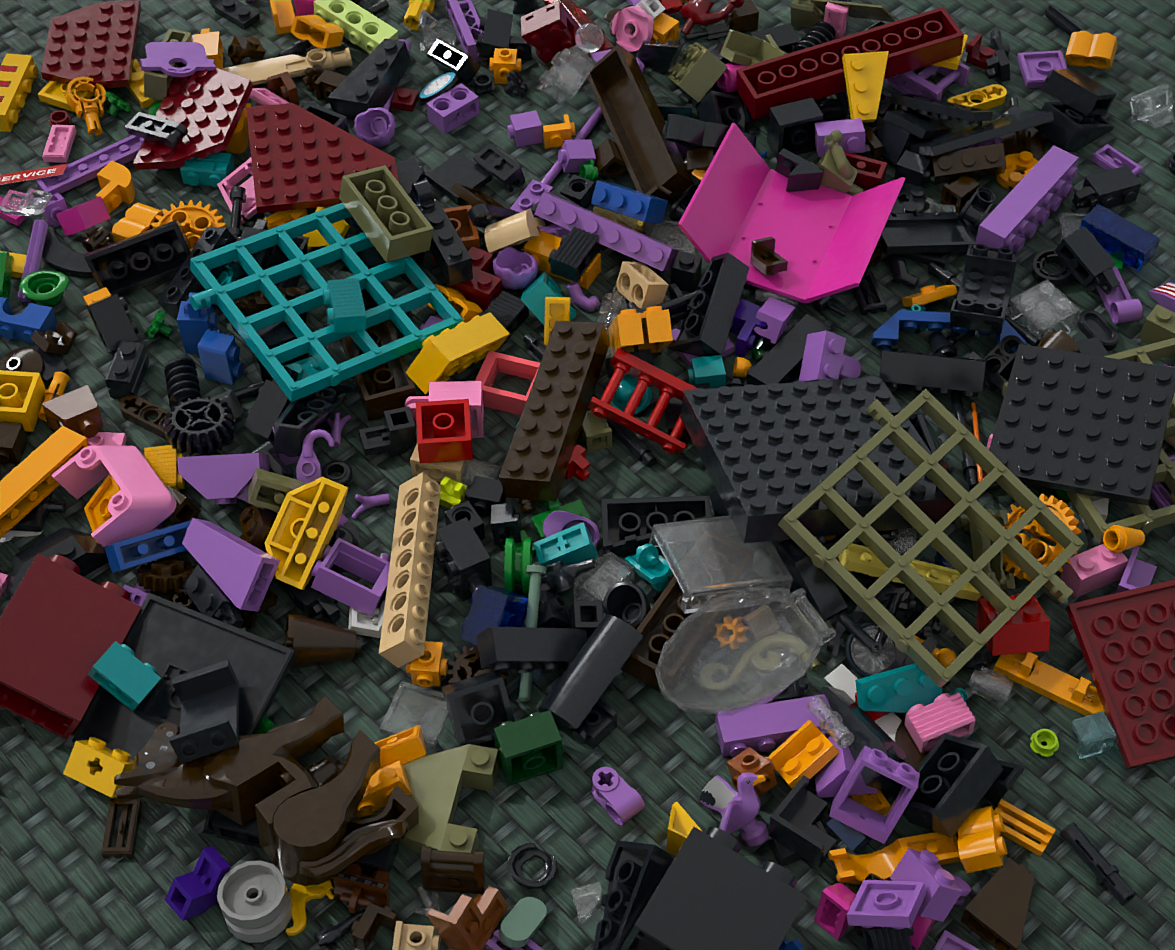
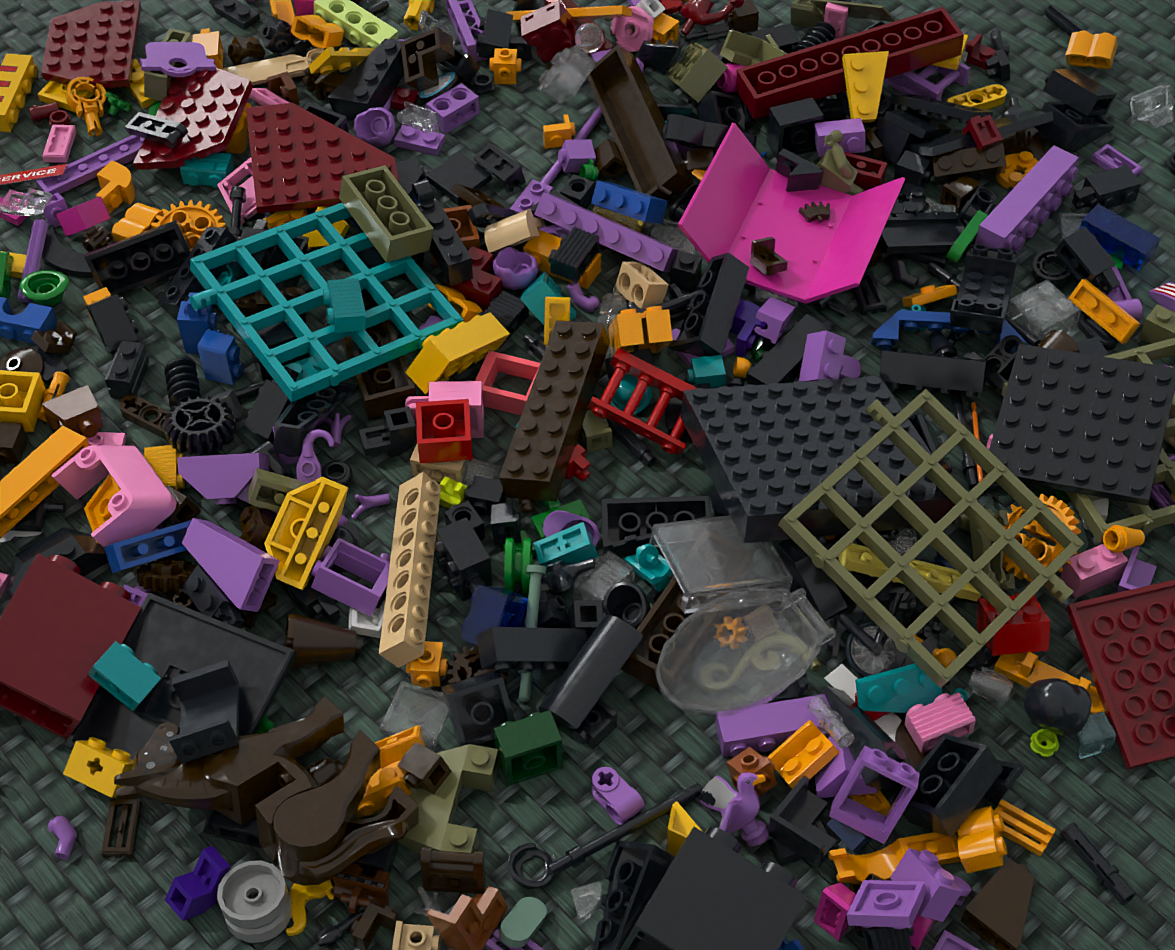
(42, 112): none -> dark red pin
(66, 833): none -> medium lavender arm
(158, 325): green plant -> none
(277, 35): none -> black brick
(338, 60): none -> yellow wing
(417, 140): none -> medium lavender plate
(419, 117): none -> clear hinge
(422, 54): none -> dark brown brick
(423, 768): none -> dark brown brick
(515, 85): black plant -> none
(525, 128): medium lavender brick -> none
(577, 855): none -> black bar
(585, 12): none -> light orange tile
(815, 212): none -> dark brown piece
(966, 237): none -> green beam
(983, 131): none -> dark red bracket
(1037, 66): medium lavender tile -> none
(1058, 706): none -> black piece
(1104, 311): none -> light orange tile

